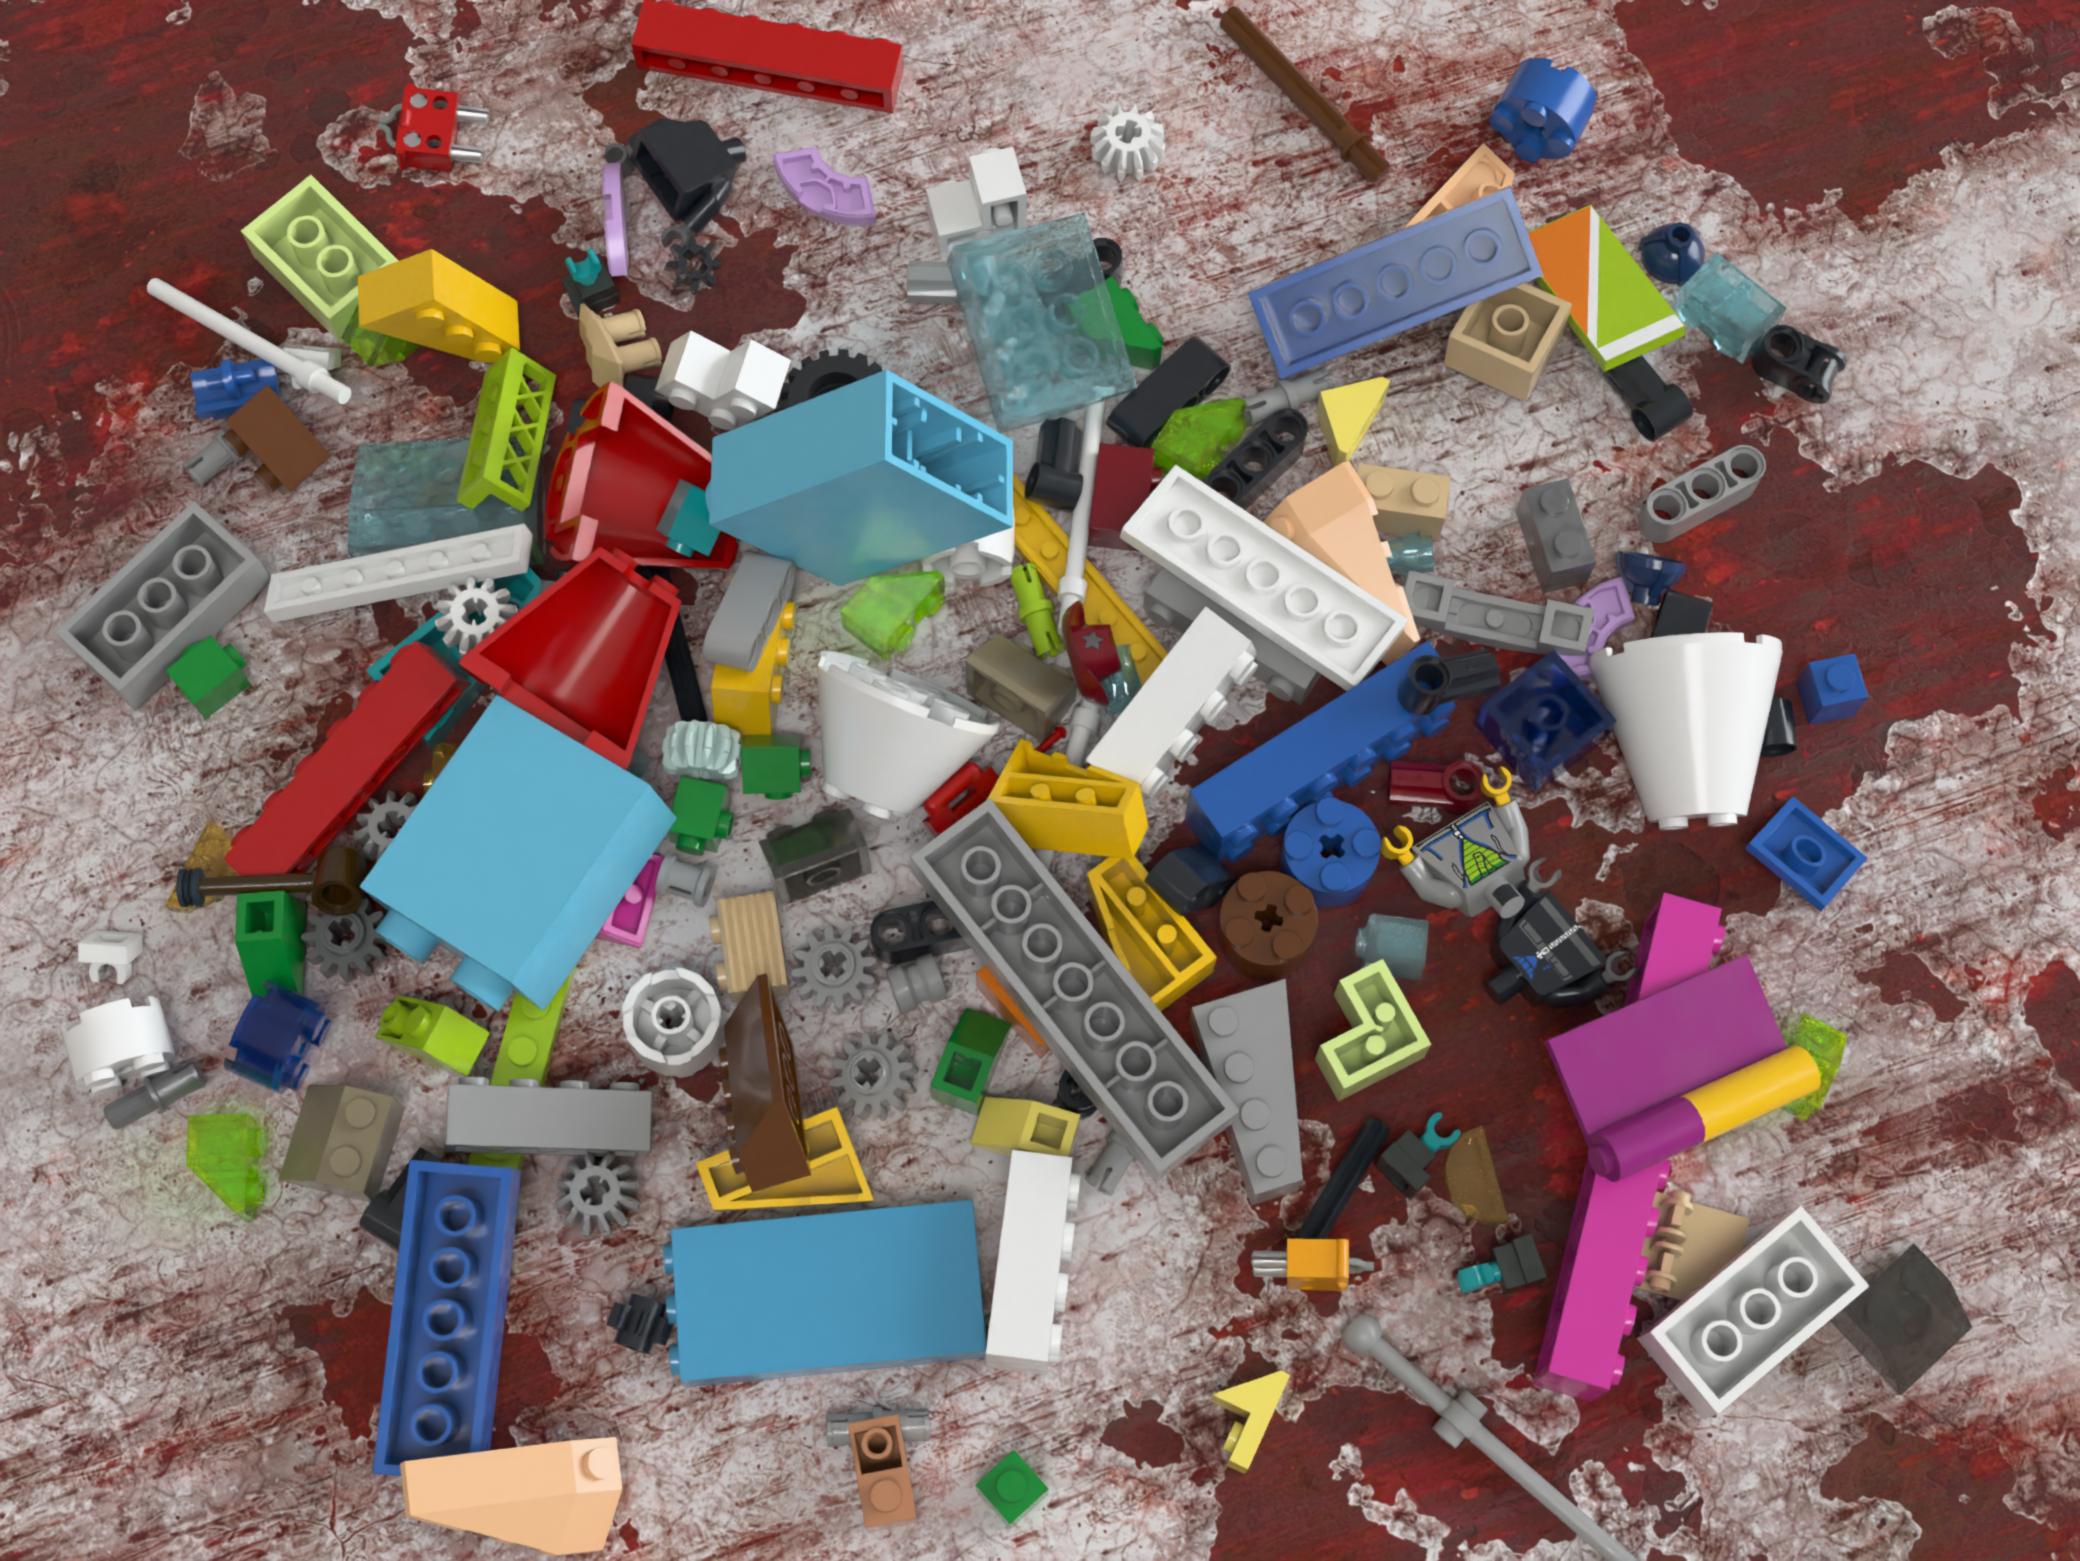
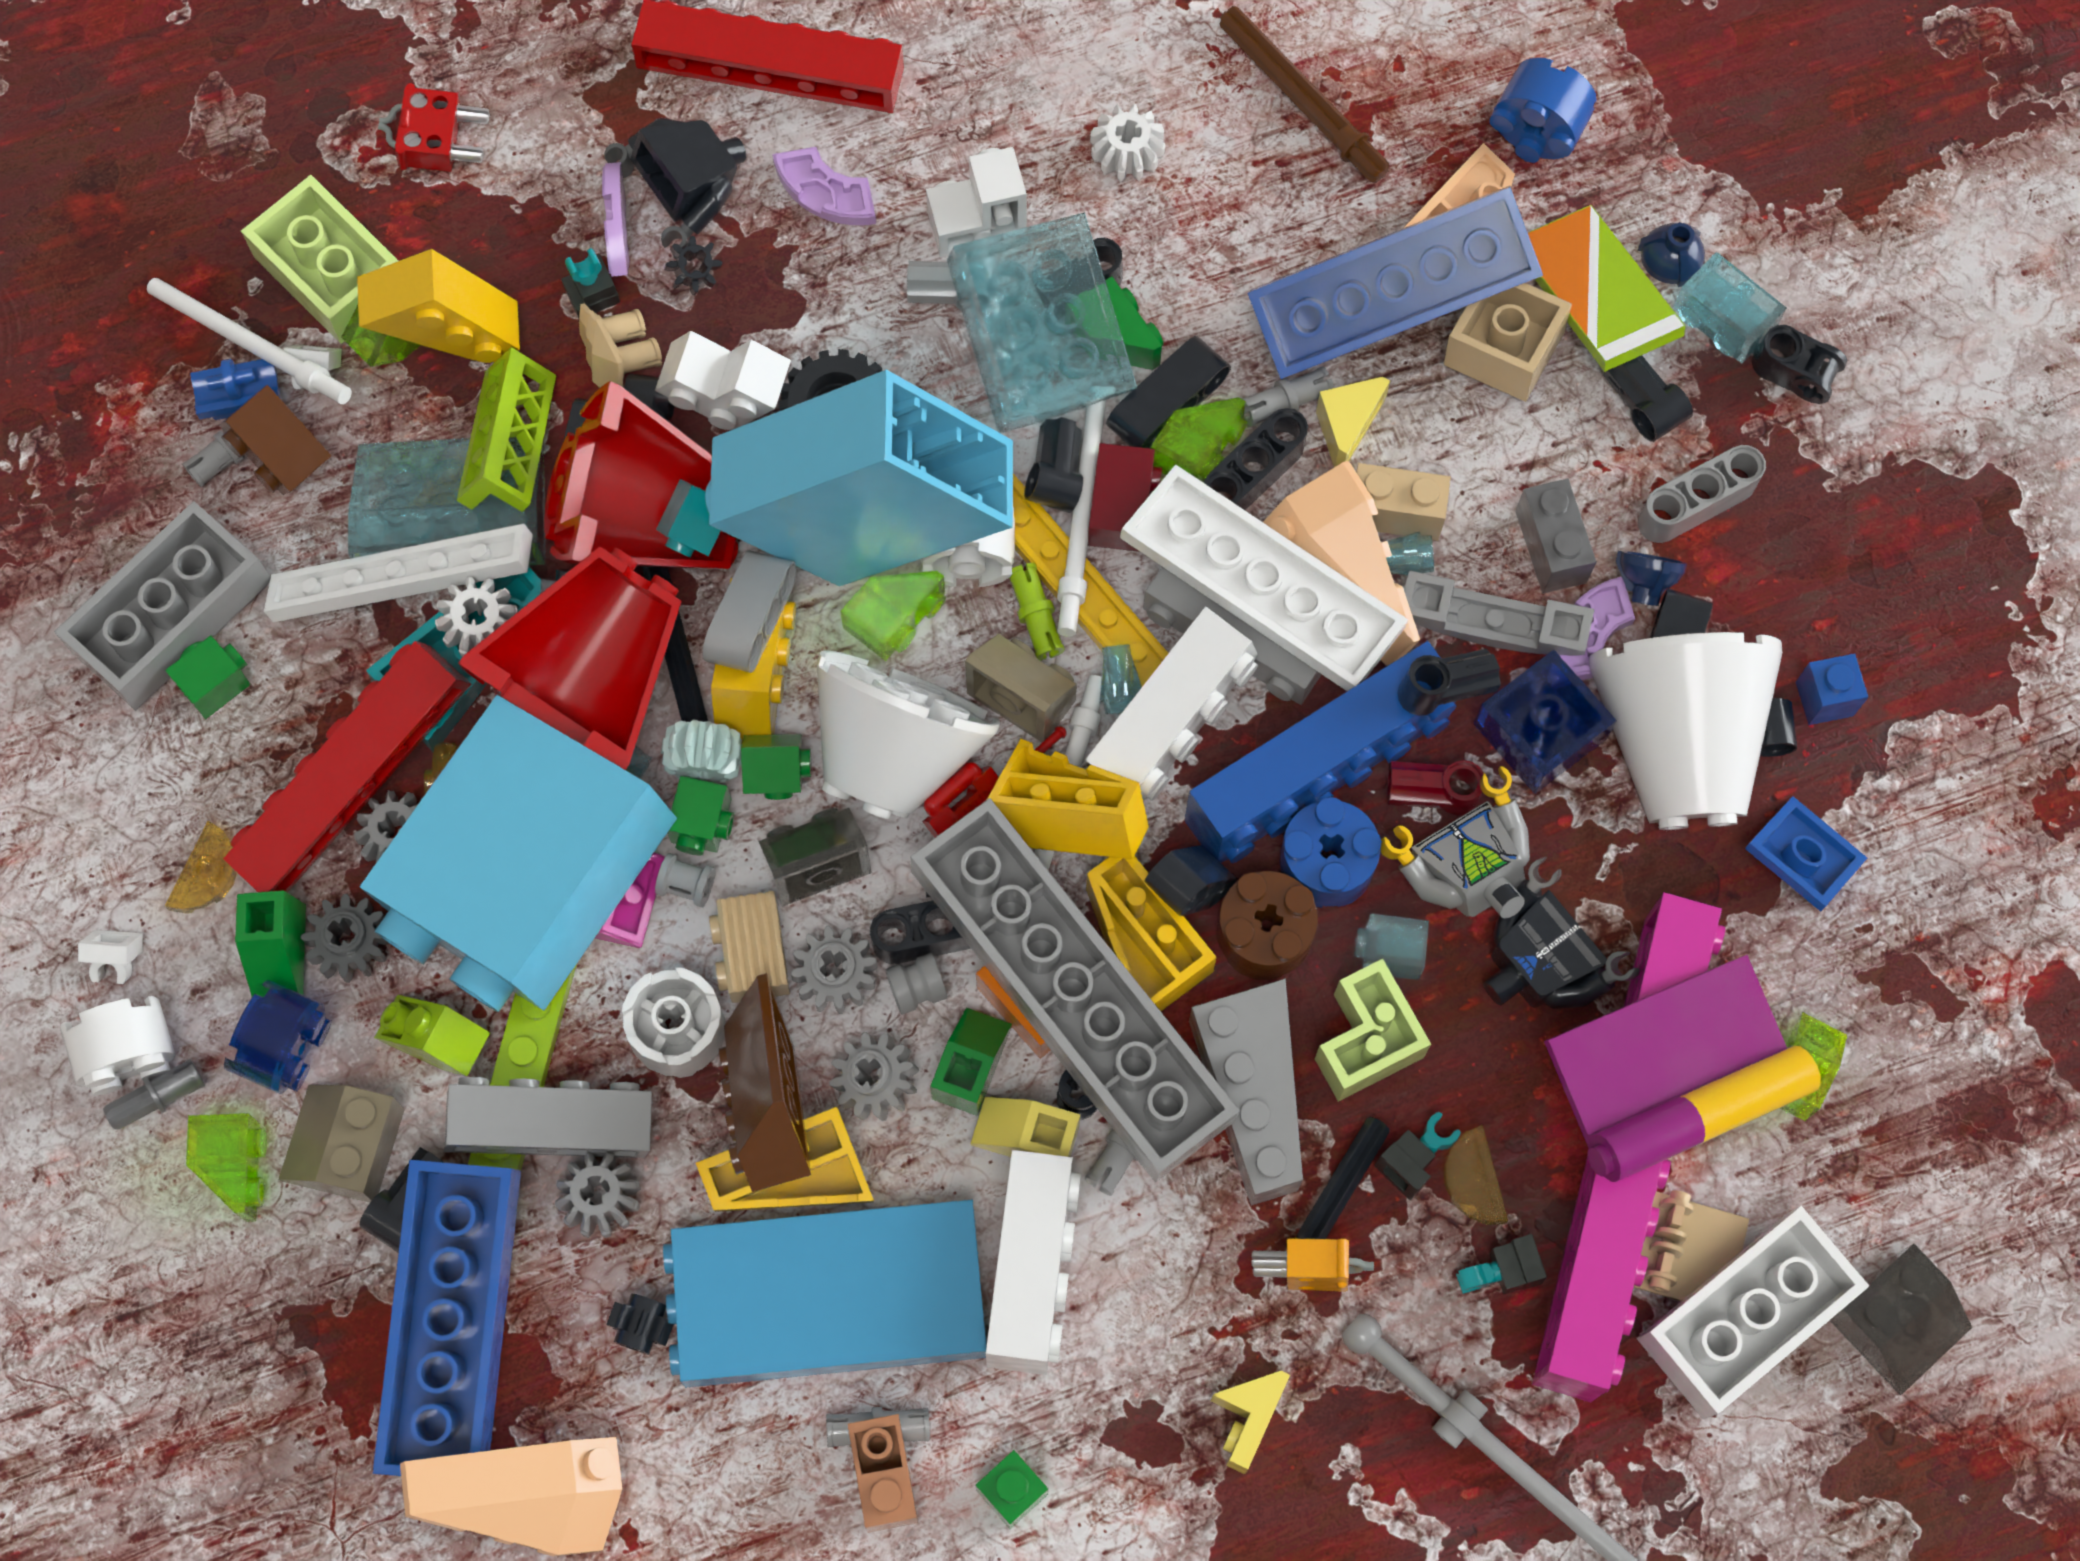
(332, 882): dark brown piece -> none
(1090, 653): dark red hat -> none

